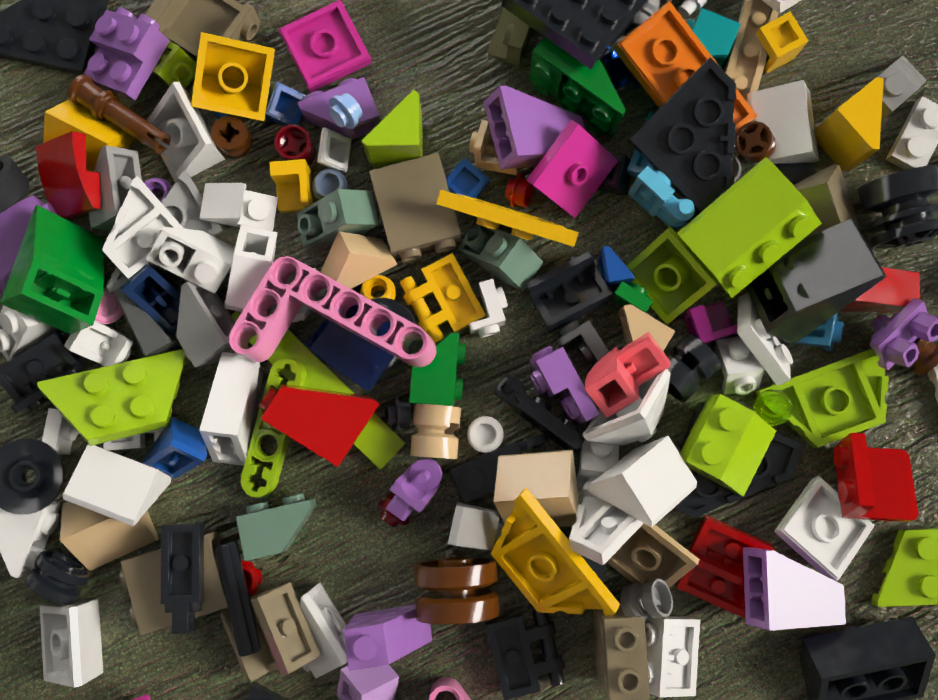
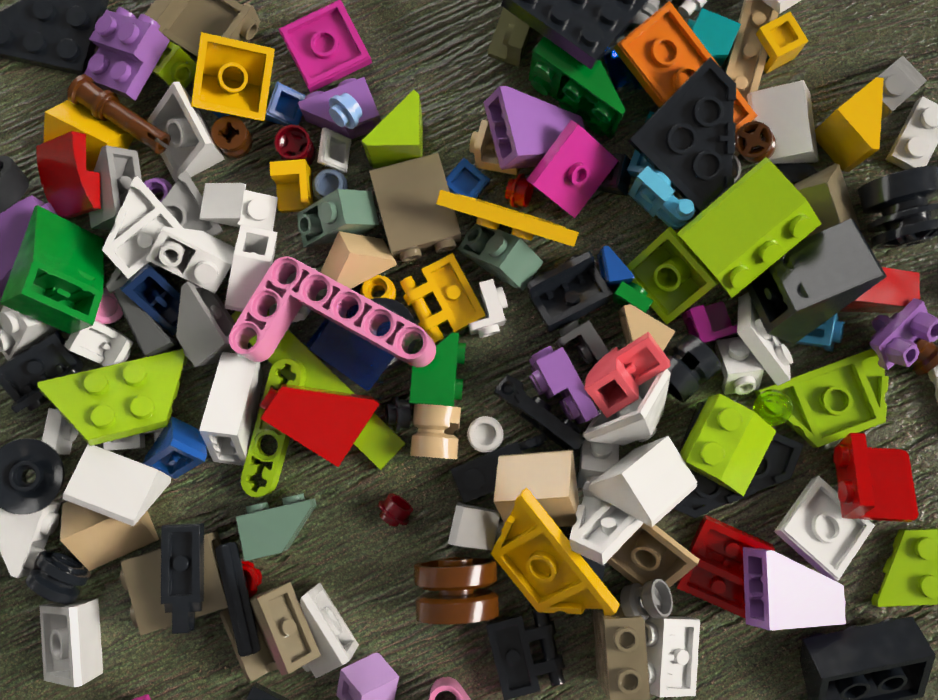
(384, 636): medium lavender slope -> none
(415, 488): medium lavender hips -> none

